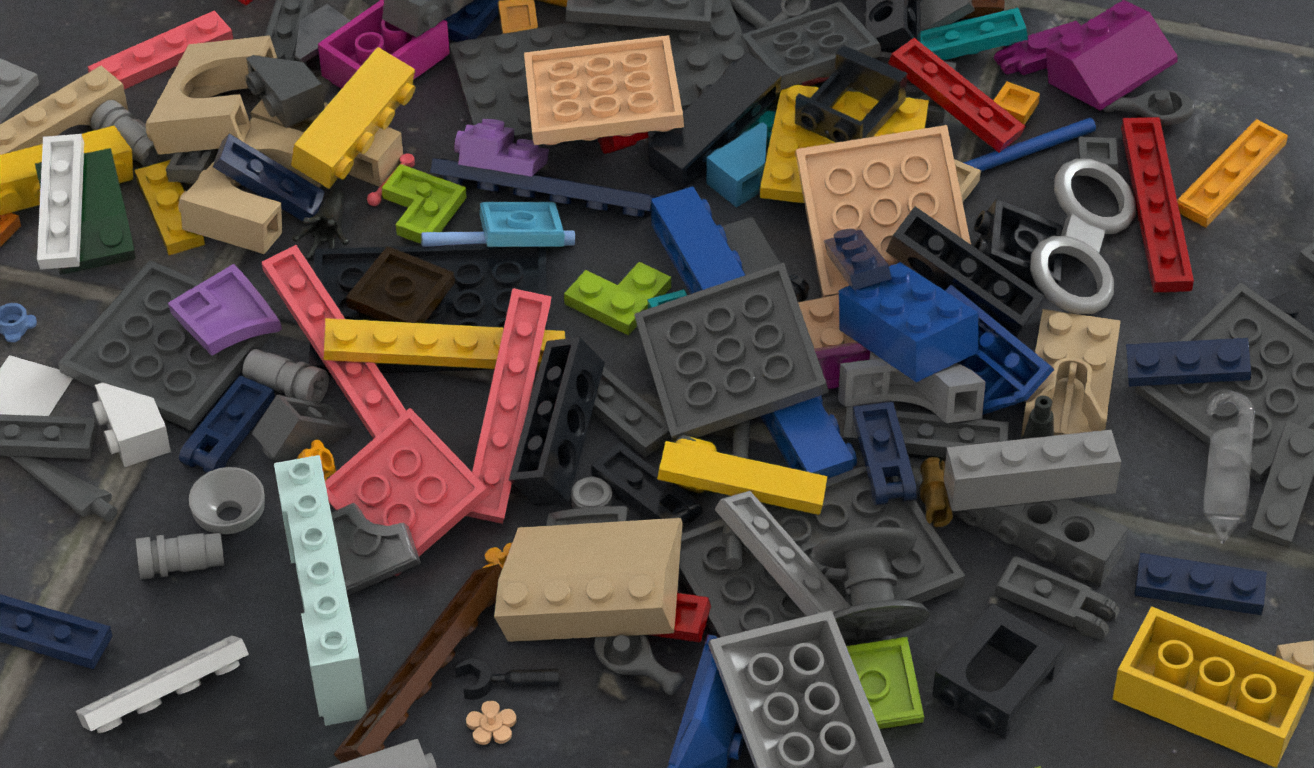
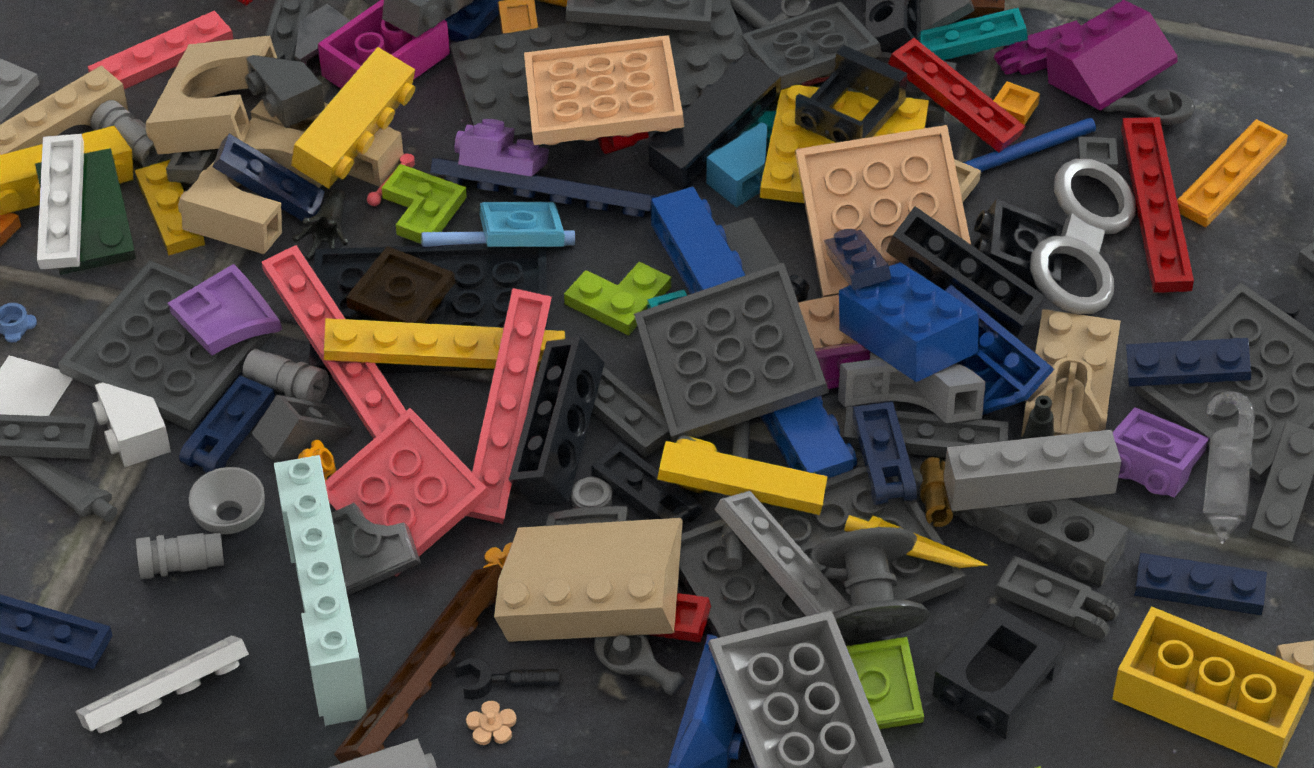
(923, 548): none -> yellow bar
(1157, 452): none -> medium lavender plate

